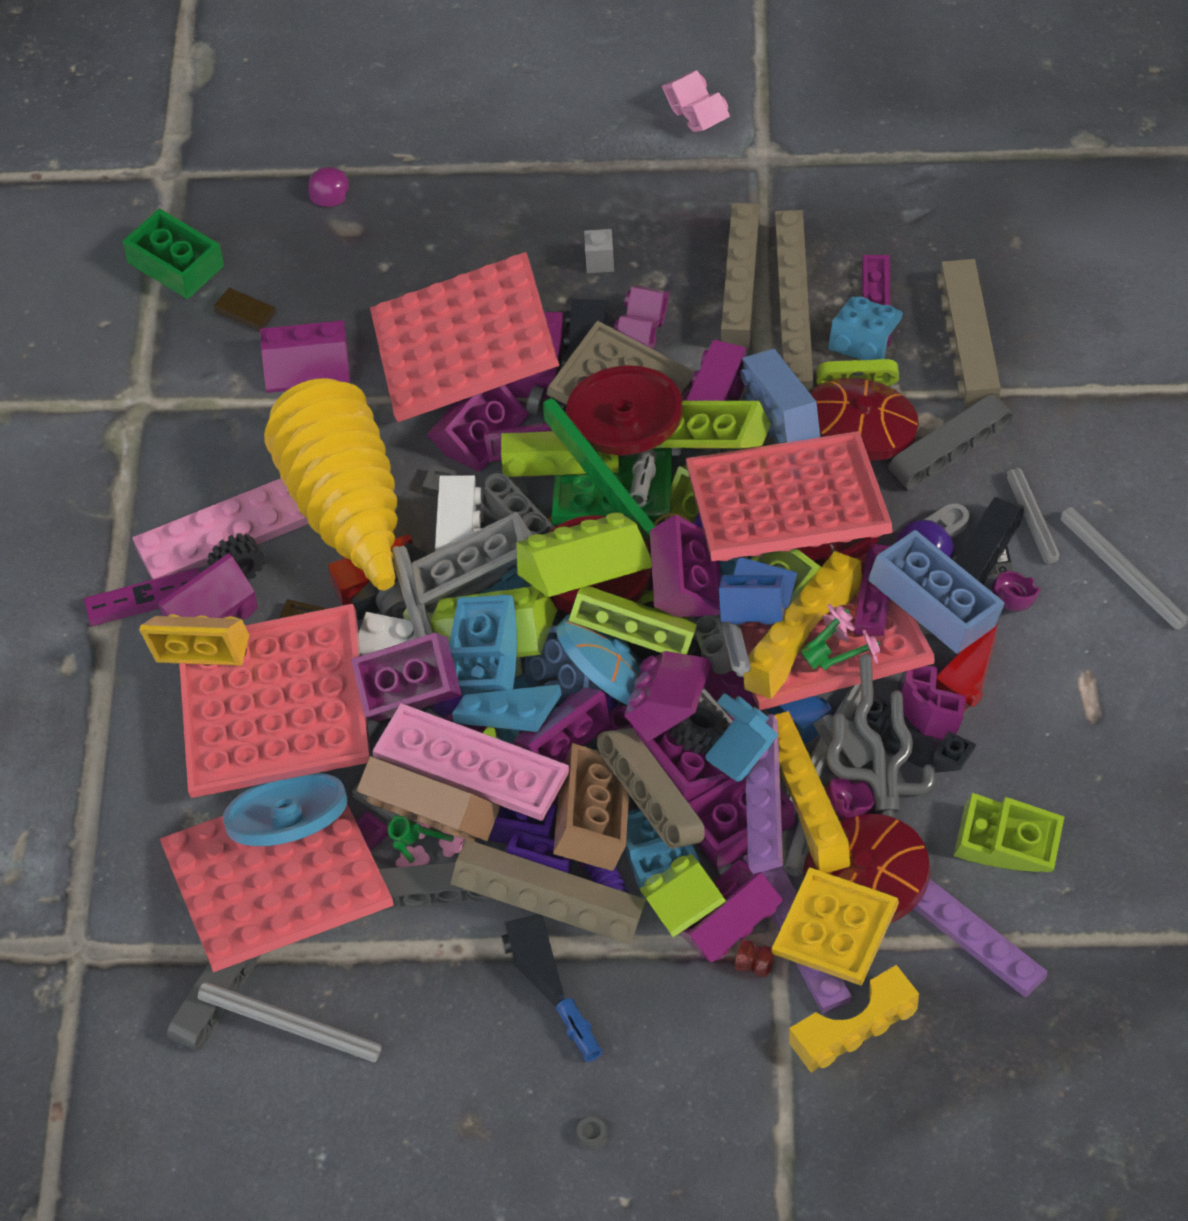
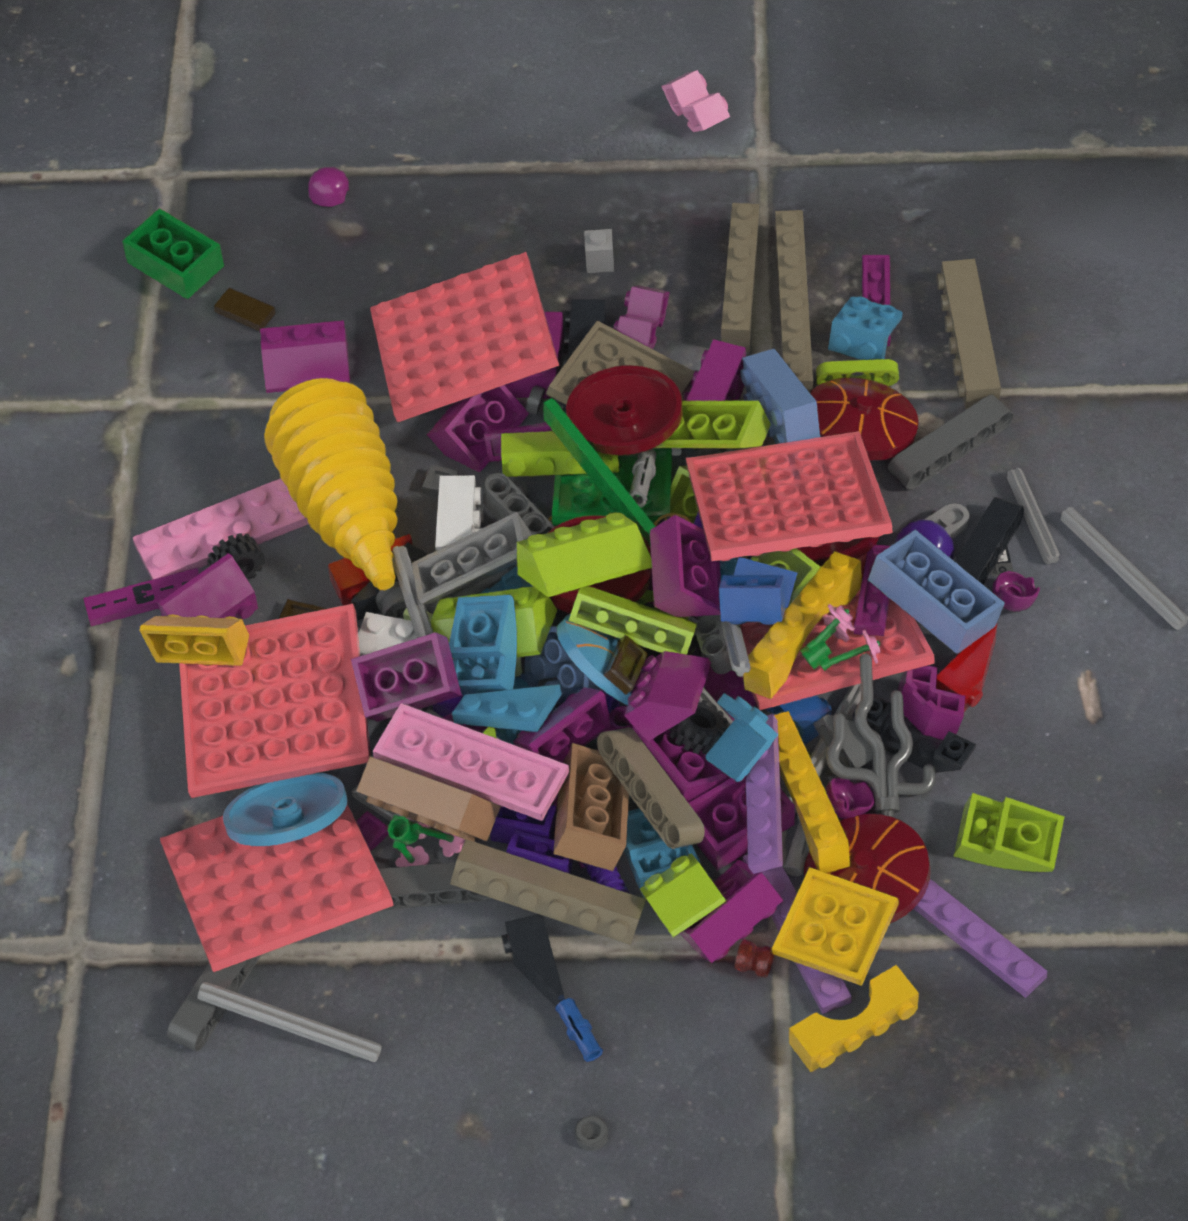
(625, 664): none -> dark brown tile

